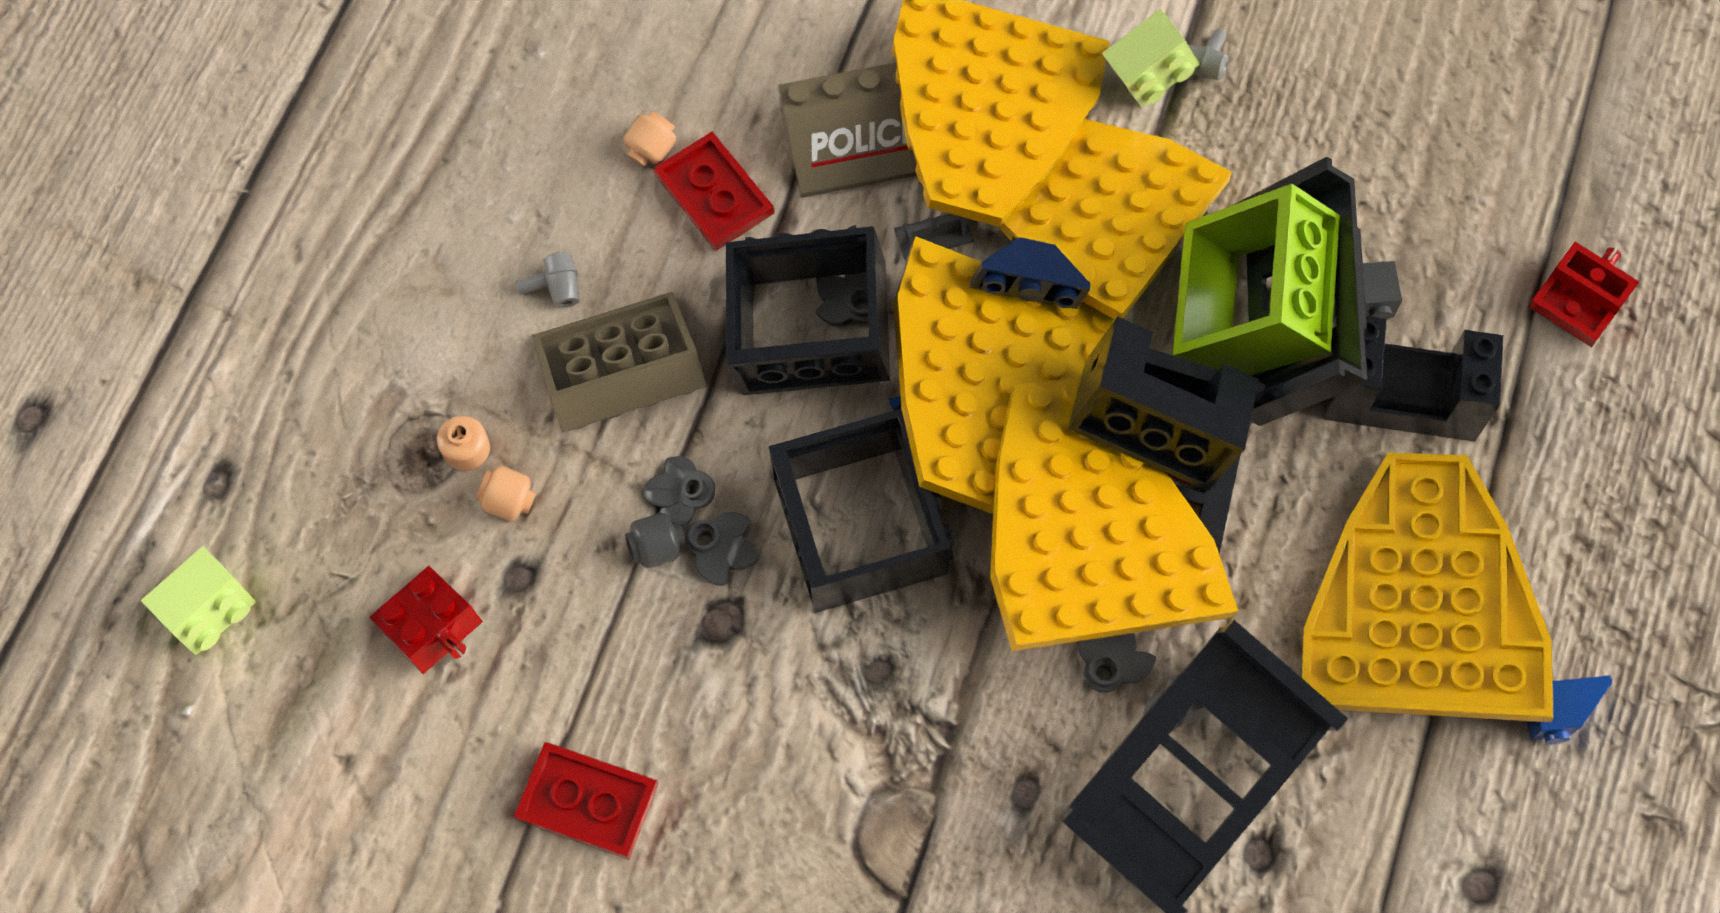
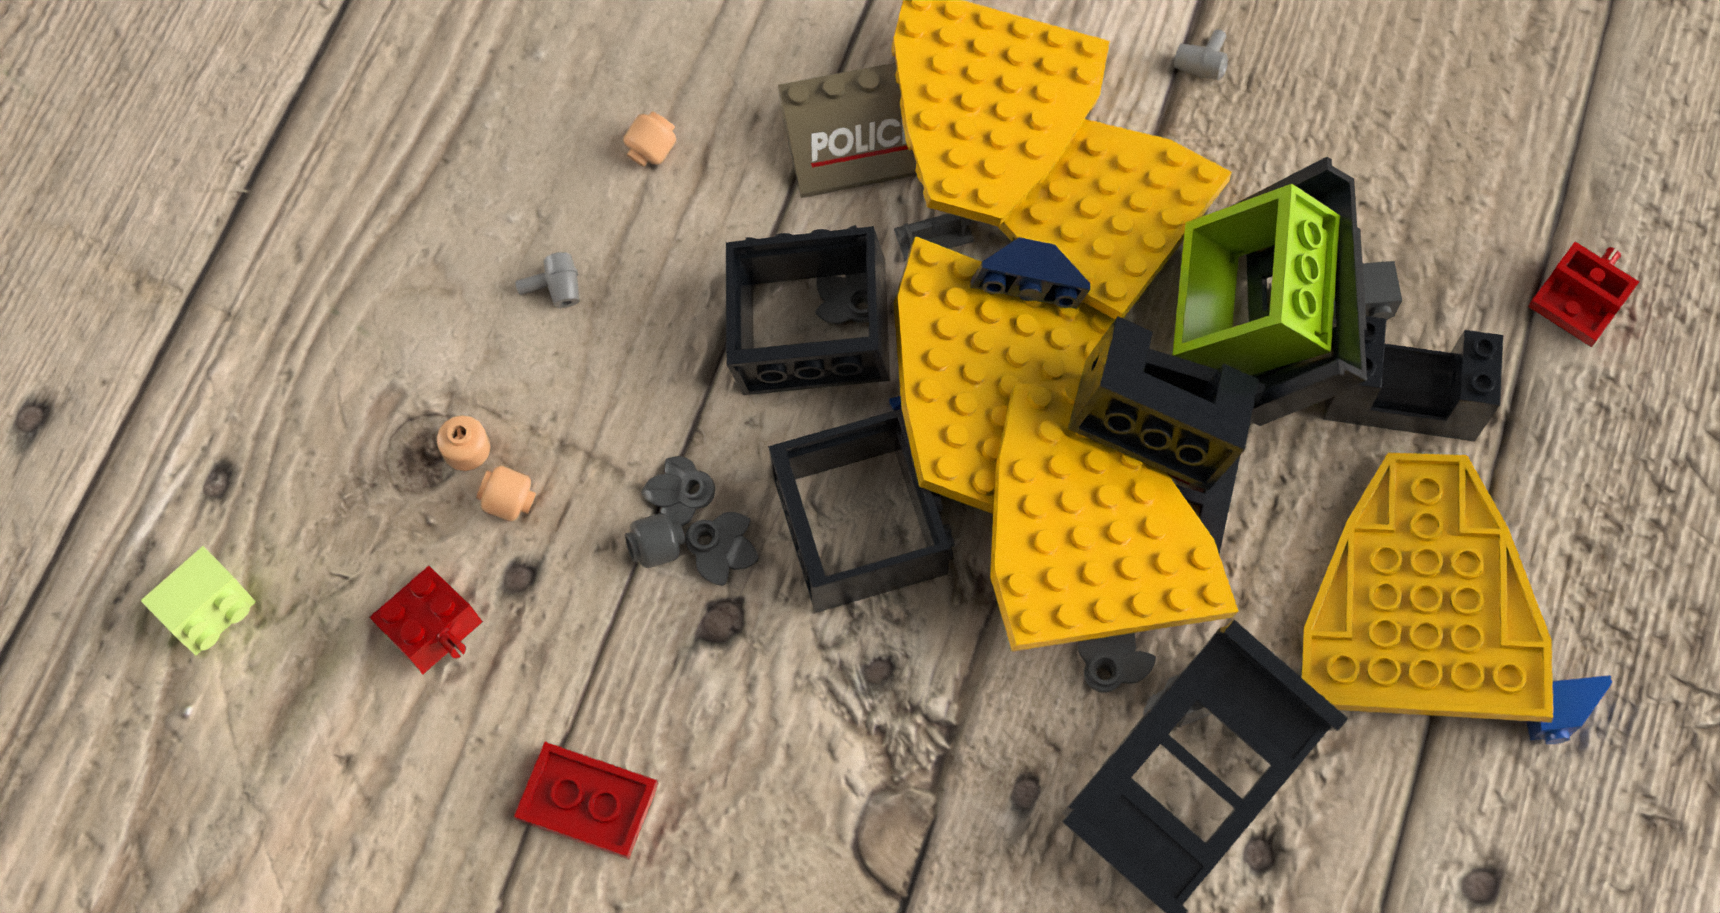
(618, 361): dark tan slope -> none
(714, 191): red plate -> none
(1151, 58): yellowish green brick -> none

